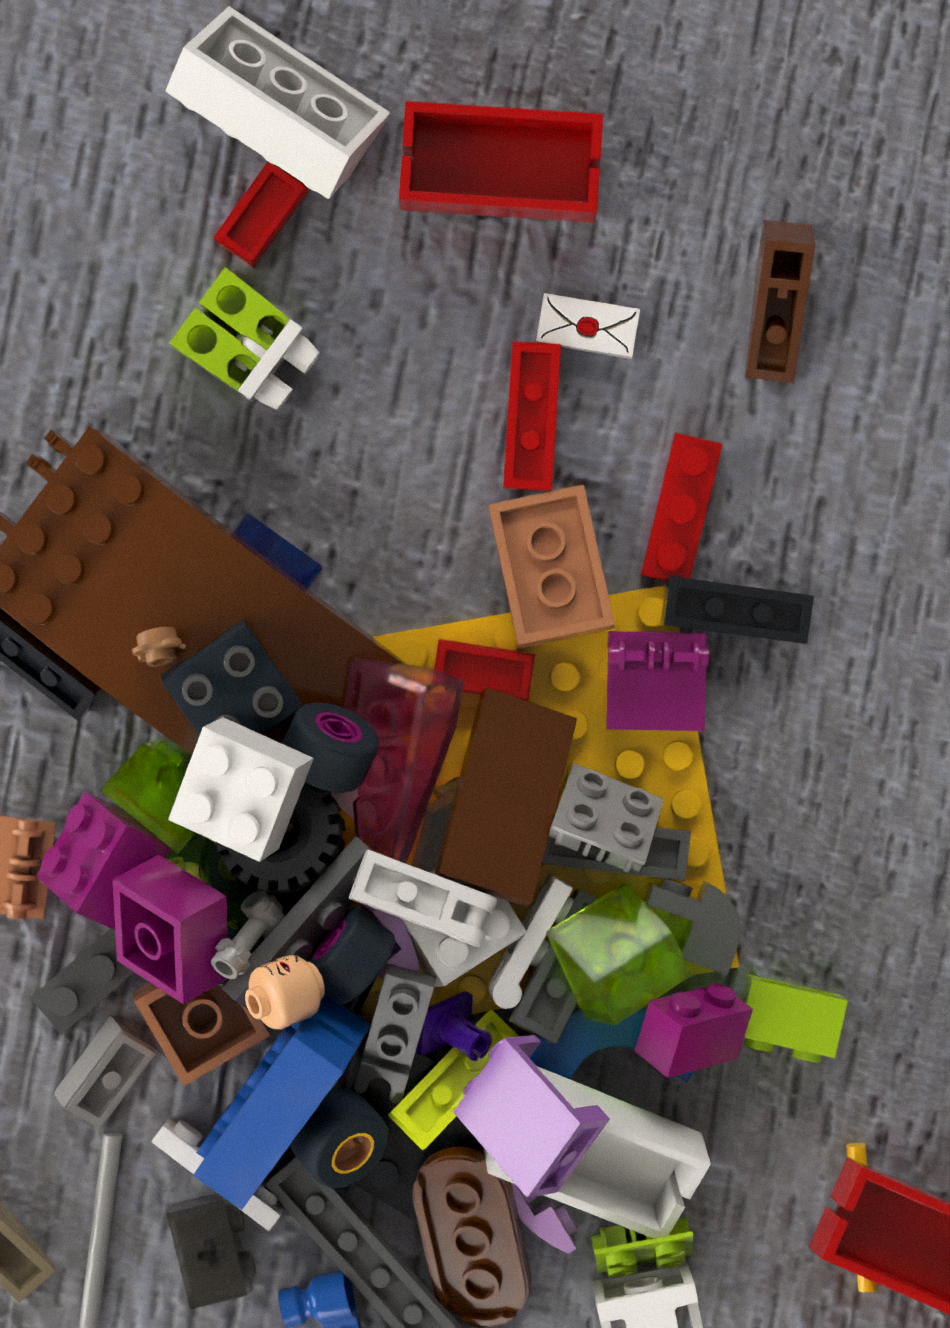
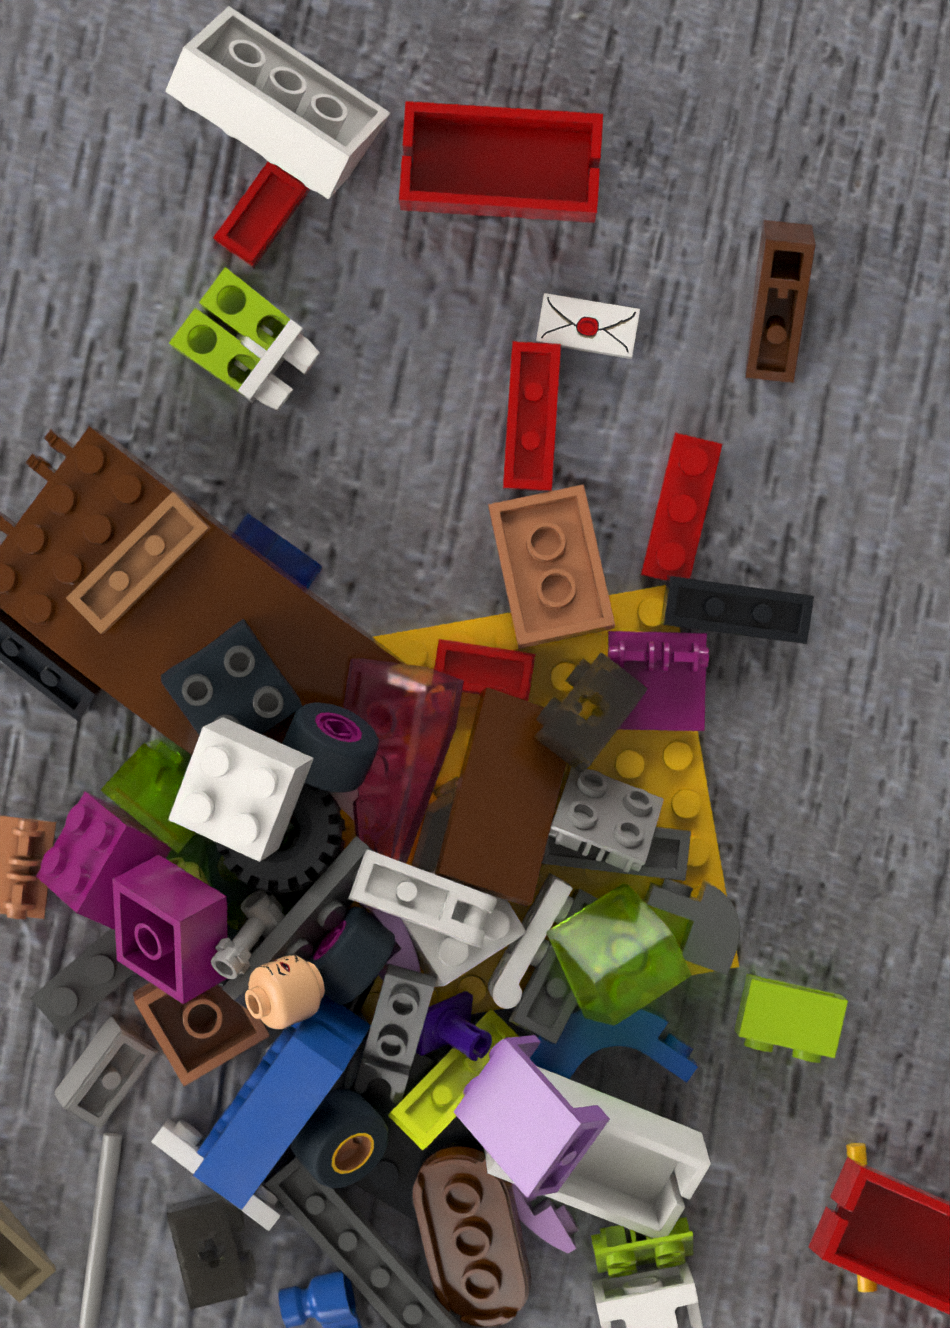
(138, 563): none -> medium nougat plate
(158, 646): medium nougat plate -> none
(614, 697): none -> clear smoke brick
(693, 1029): magenta brick -> none

